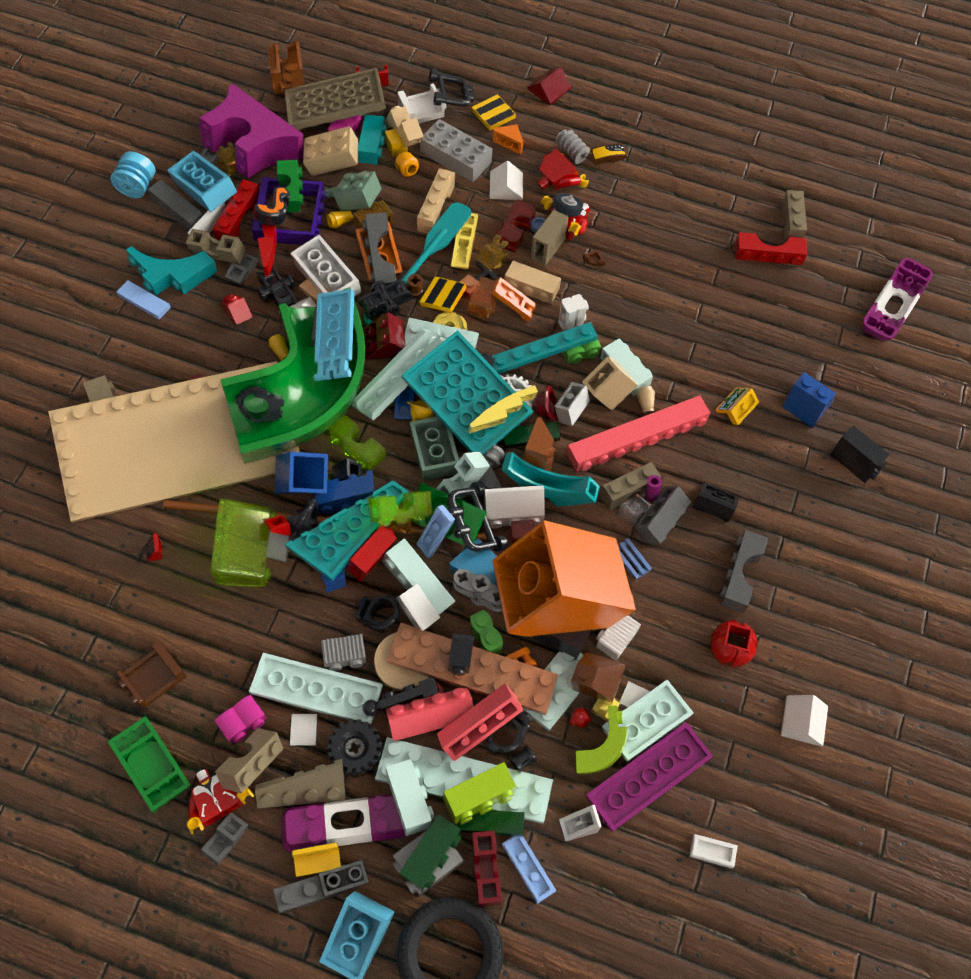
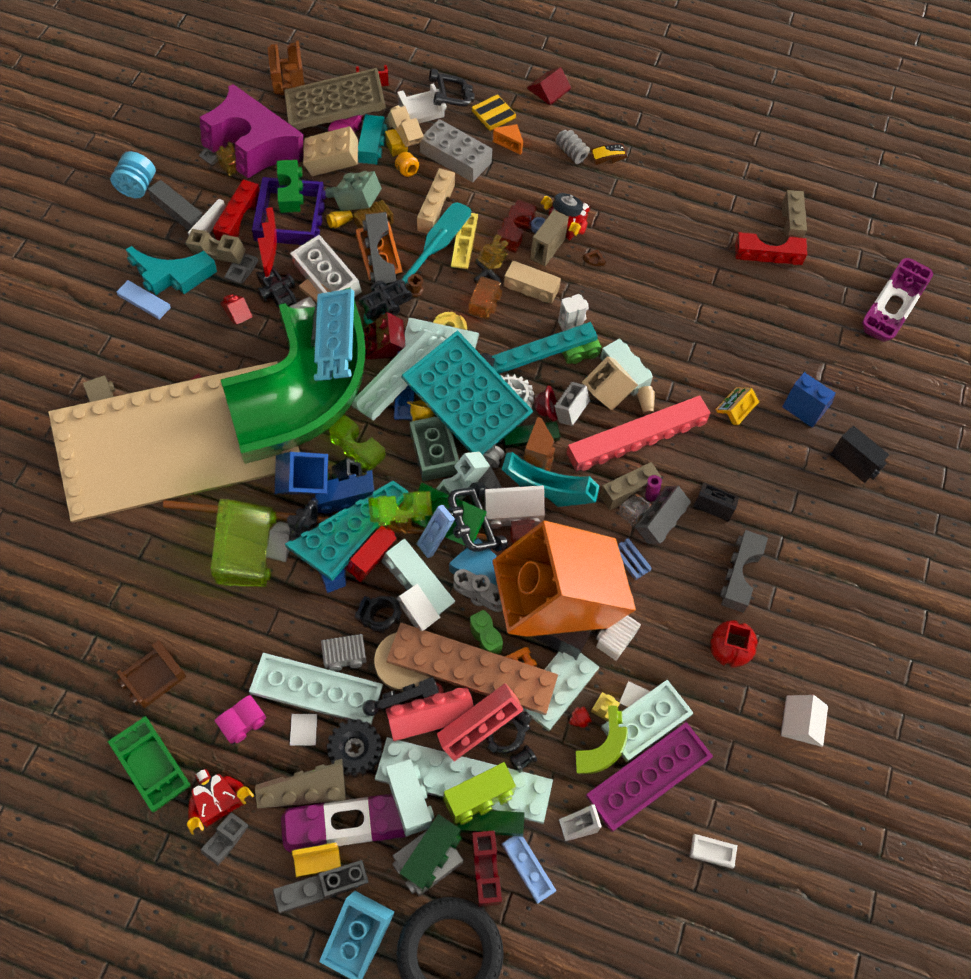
(154, 548): red slope -> none
(202, 181): medium azure brick -> none
(239, 773): dark tan arch -> none
(273, 411): black piece -> none
(277, 213): black animal -> none
(278, 525): red slope -> none
(279, 346): yellow cone -> none
(443, 294): tile -> none
(460, 654): black slope -> none
(471, 284): nougat plate -> none
(498, 412): light yellow slope -> none
(506, 182): white slope -> none
(513, 299): orange plate -> none
(559, 172): red torso -> none
(597, 676): reddish brown slope -> none

